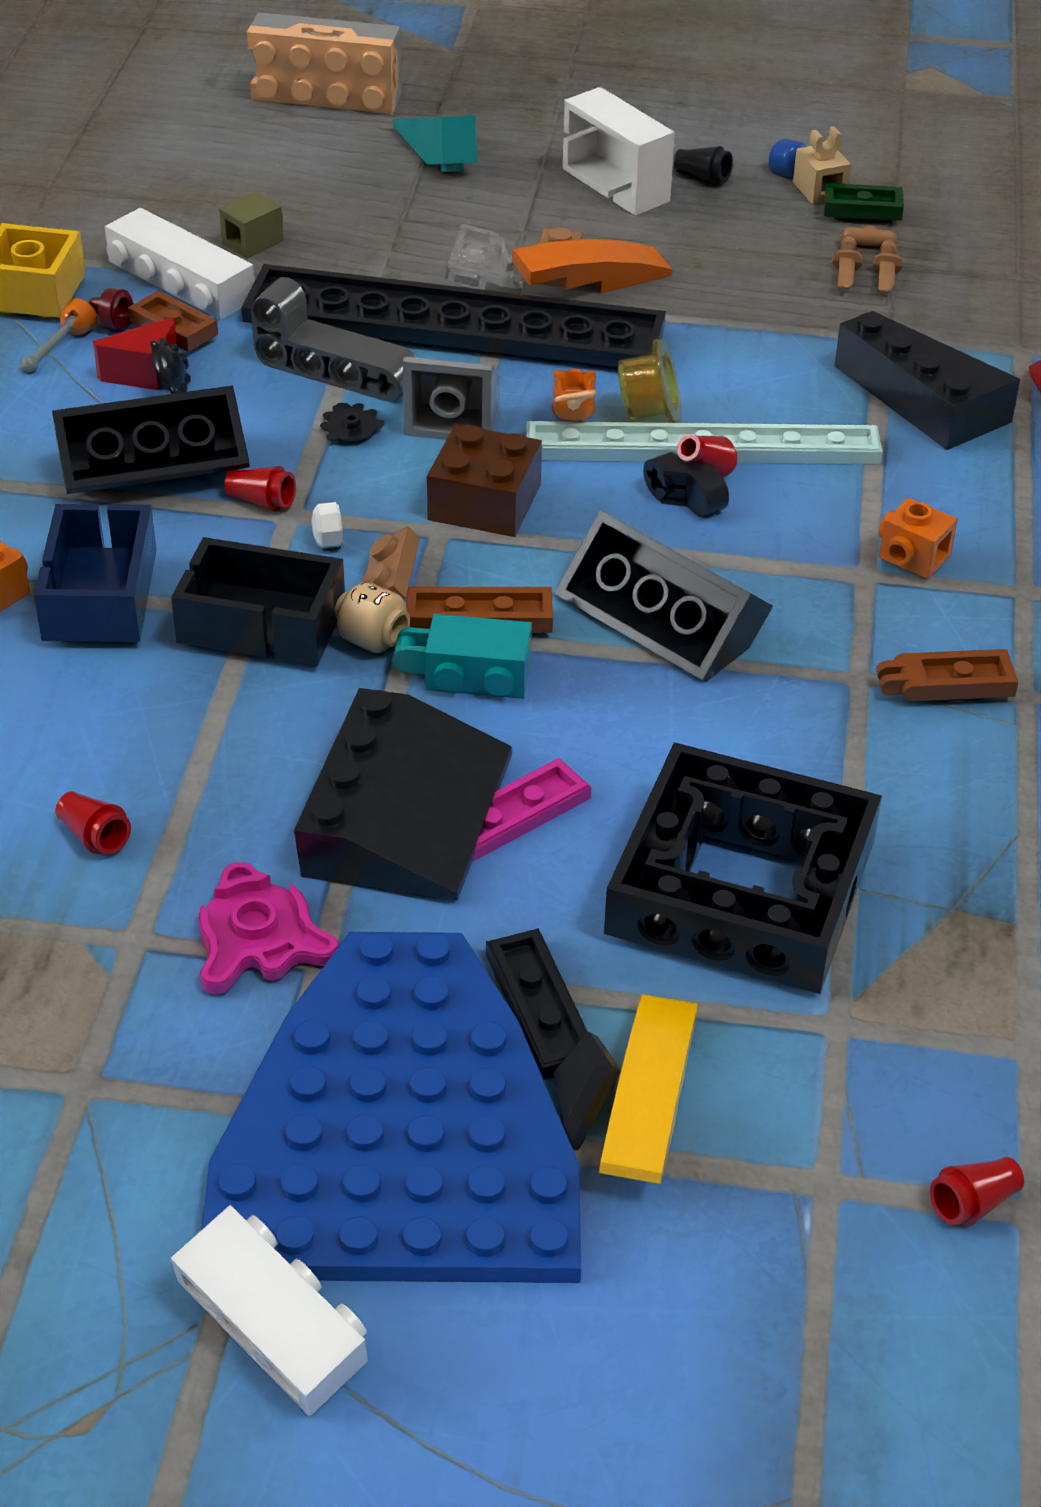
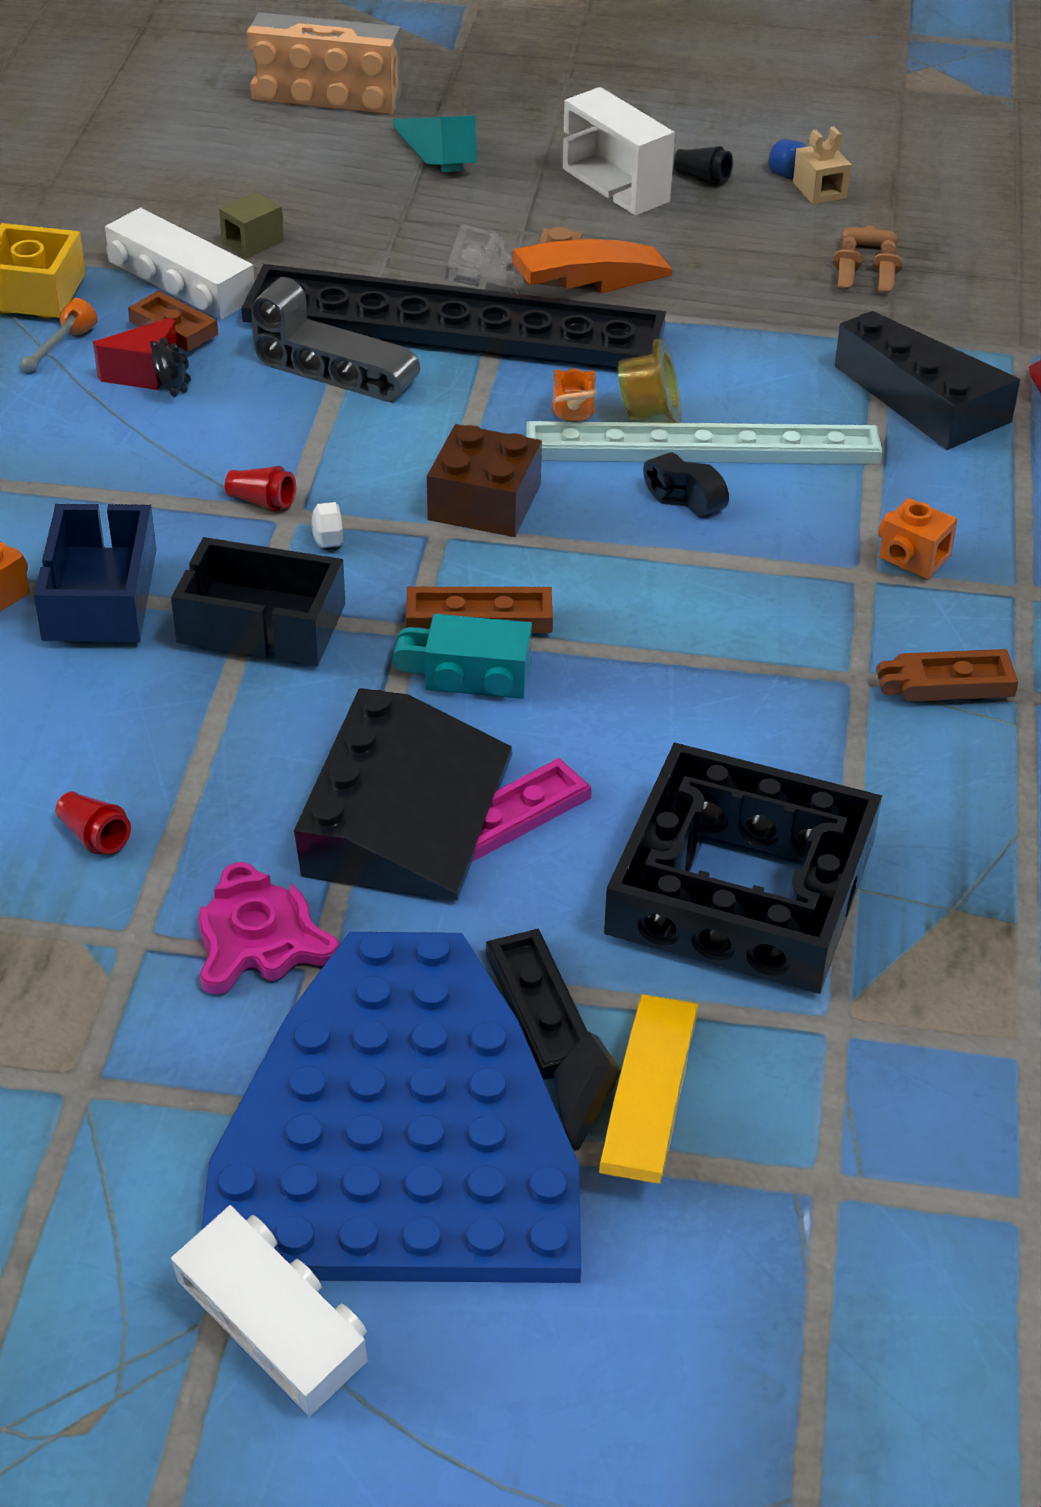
(113, 308): dark red tile -> none
(150, 439): black slope -> none
(350, 422): black piece -> none
(371, 617): tan head -> none
(393, 561): medium nougat plate -> none
(448, 394): light grey slope -> none
(661, 598): black slope -> none
(711, 450): red cone -> none
(863, 202): dark green plate -> none
(972, 1190): red cone -> none

